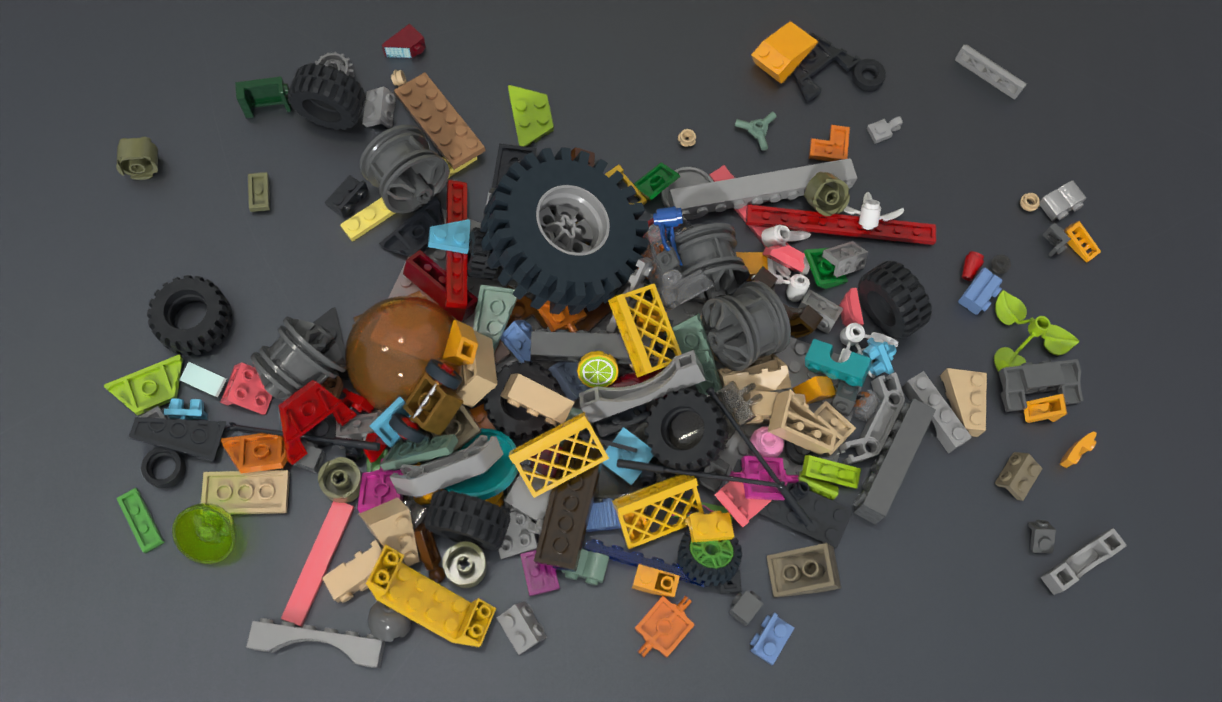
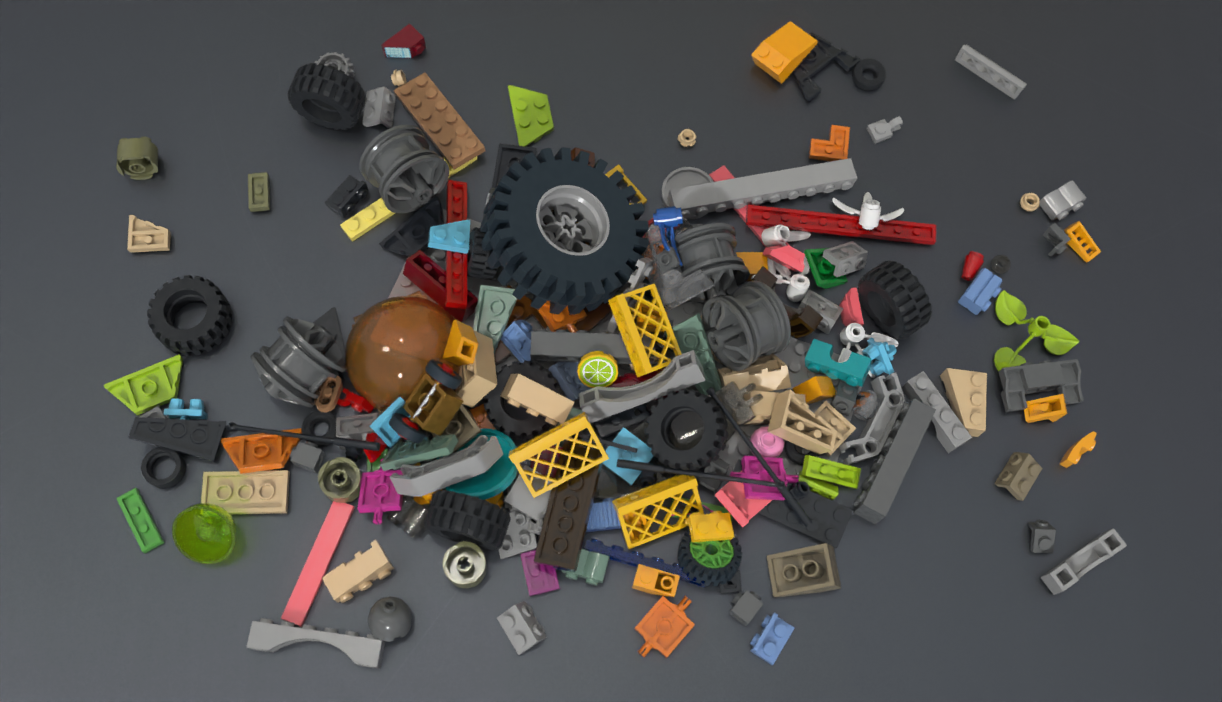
(146, 236): none -> tan wing
(203, 379): light aqua slope -> none
(246, 390): coral bracket -> none
(261, 93): dark green panel -> none
(306, 410): red wing -> none
(393, 527): tan wedge -> none
(428, 601): yellow slope -> none
(429, 553): reddish brown plate -> none
(656, 181): green slope -> none
(758, 128): sand green piece -> none
(827, 193): olive brick -> none

